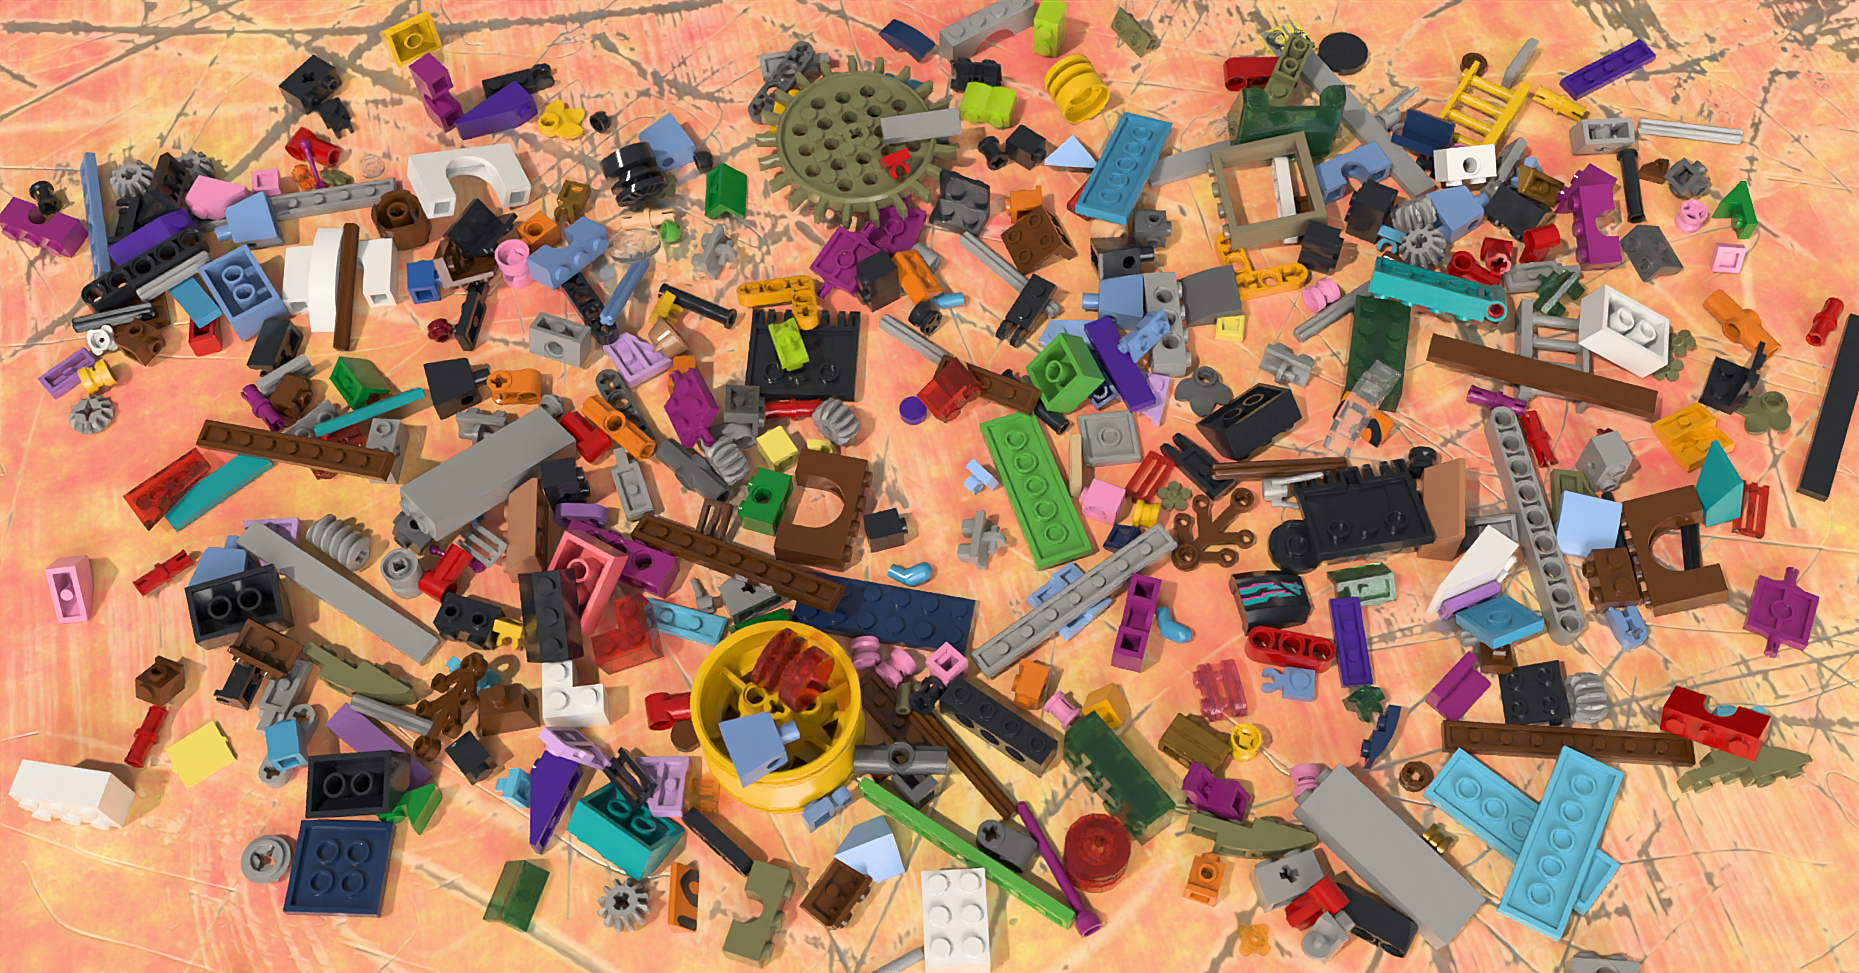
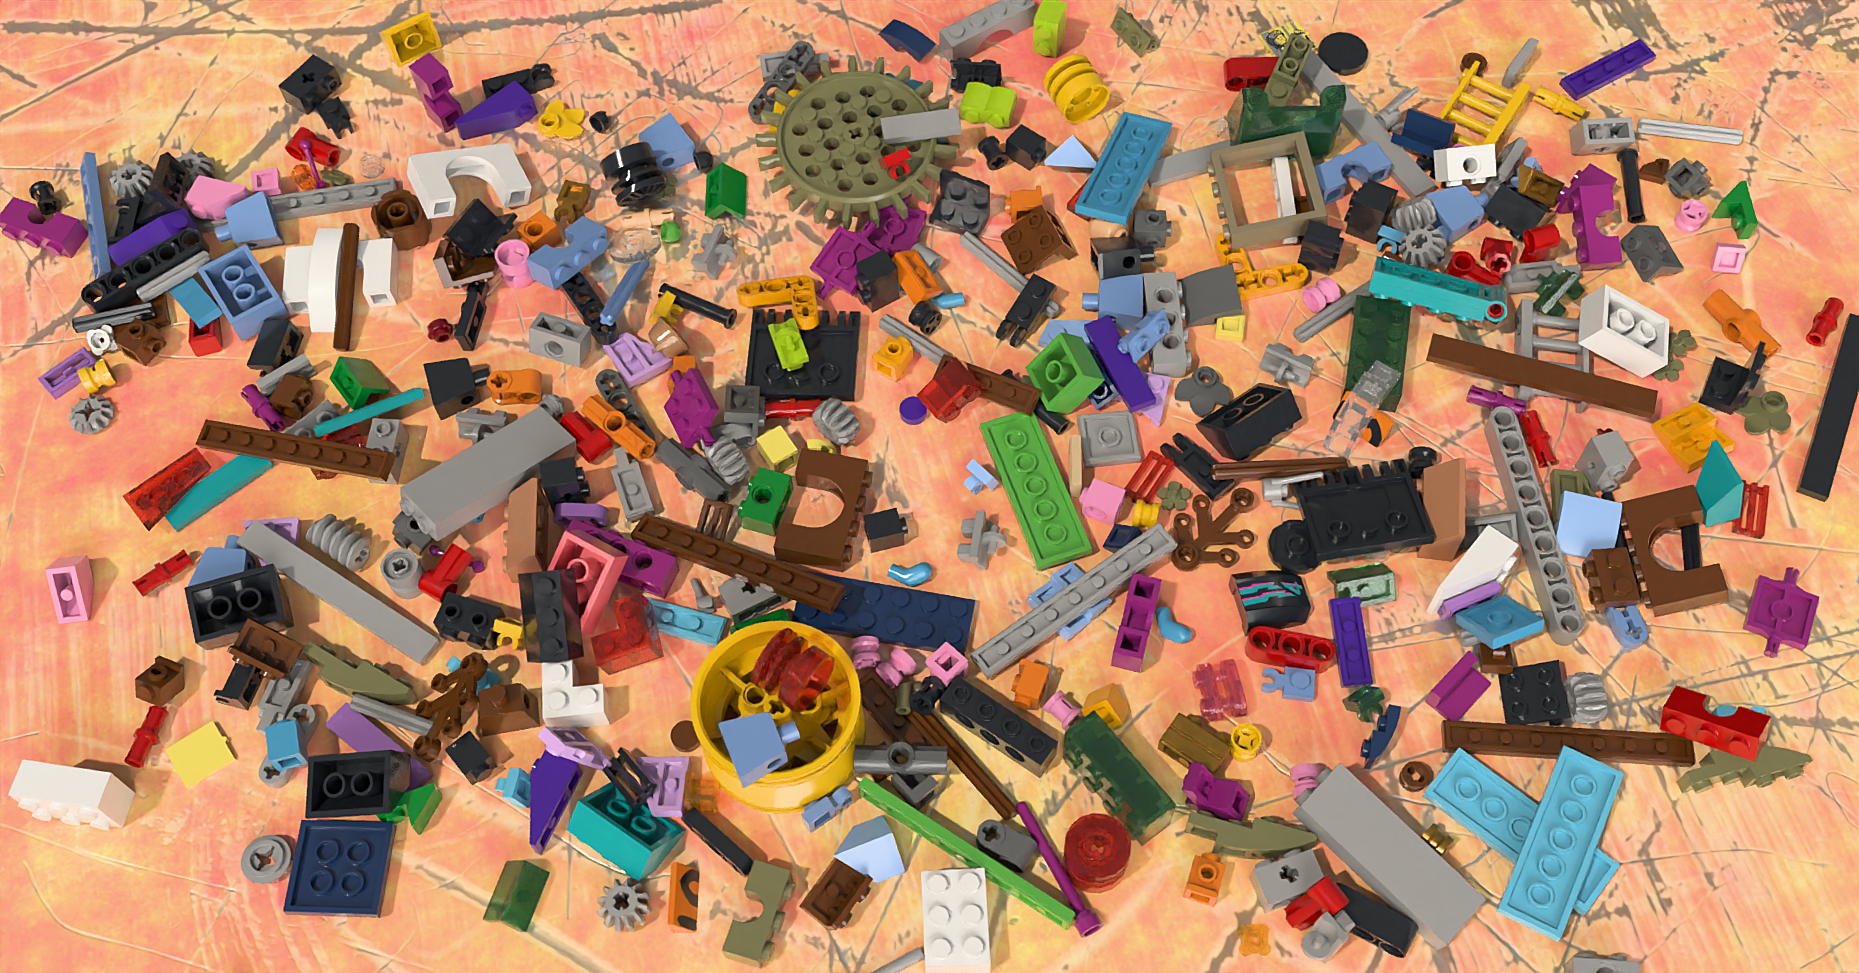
(423, 282): blue brick -> none
(473, 537): light grey tile -> none
(666, 709): red piece -> none
(893, 358): none -> light orange brick

